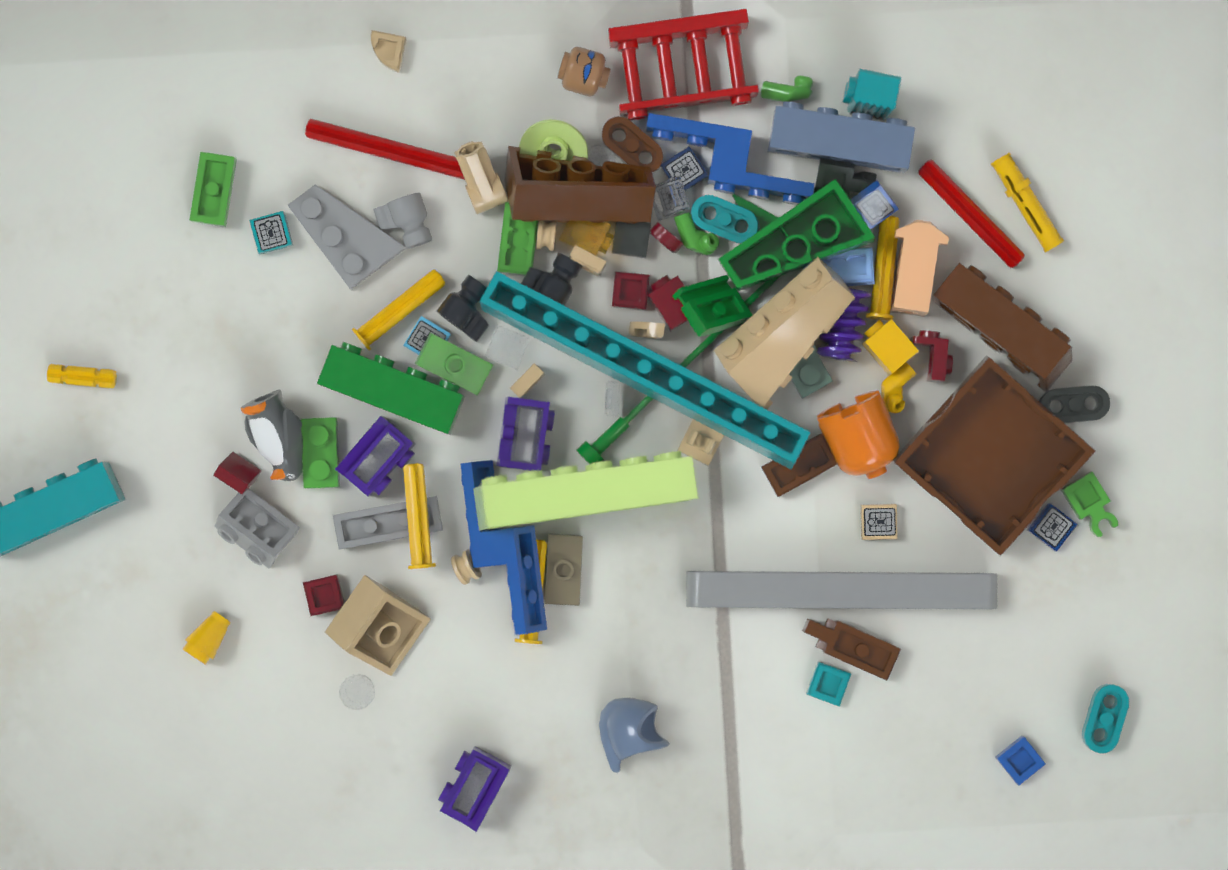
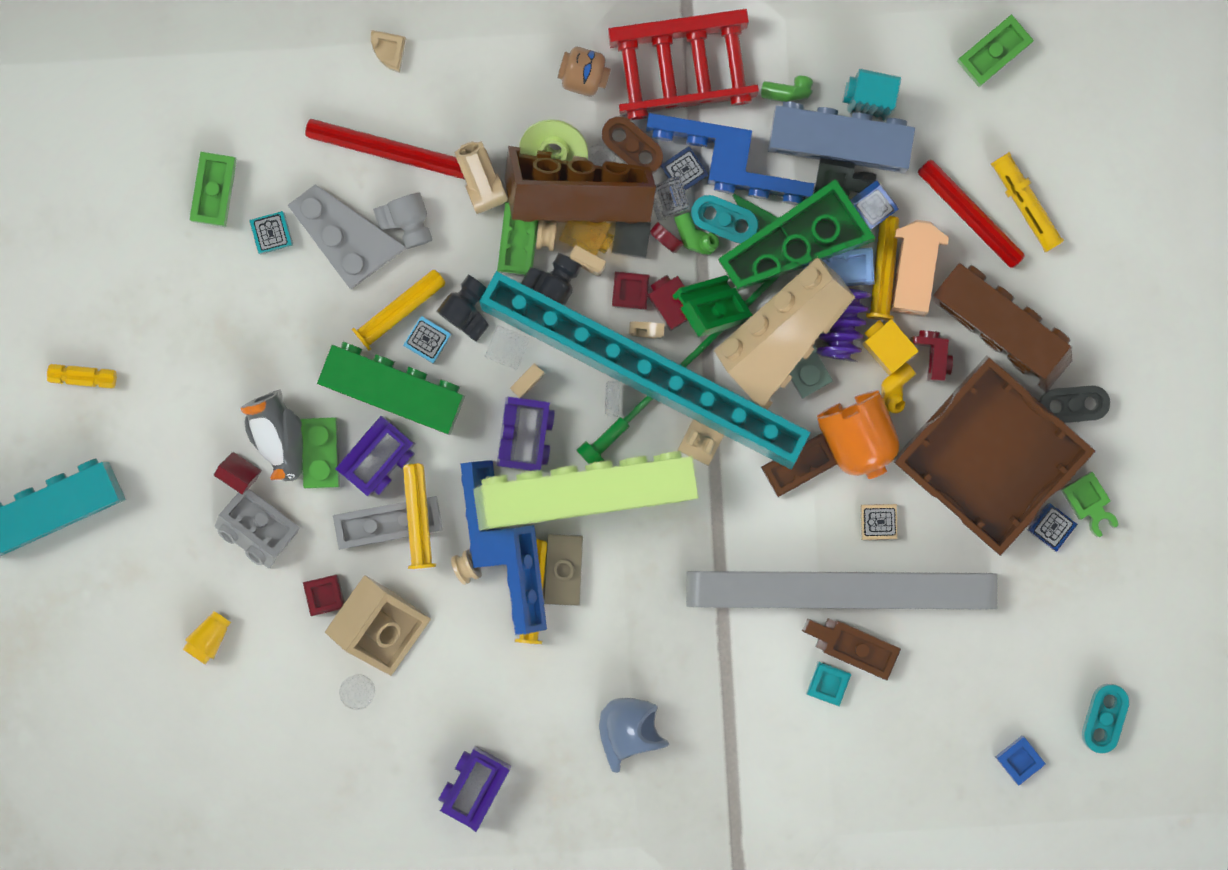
(453, 364): bright green plate -> none
(995, 50): none -> bright green plate

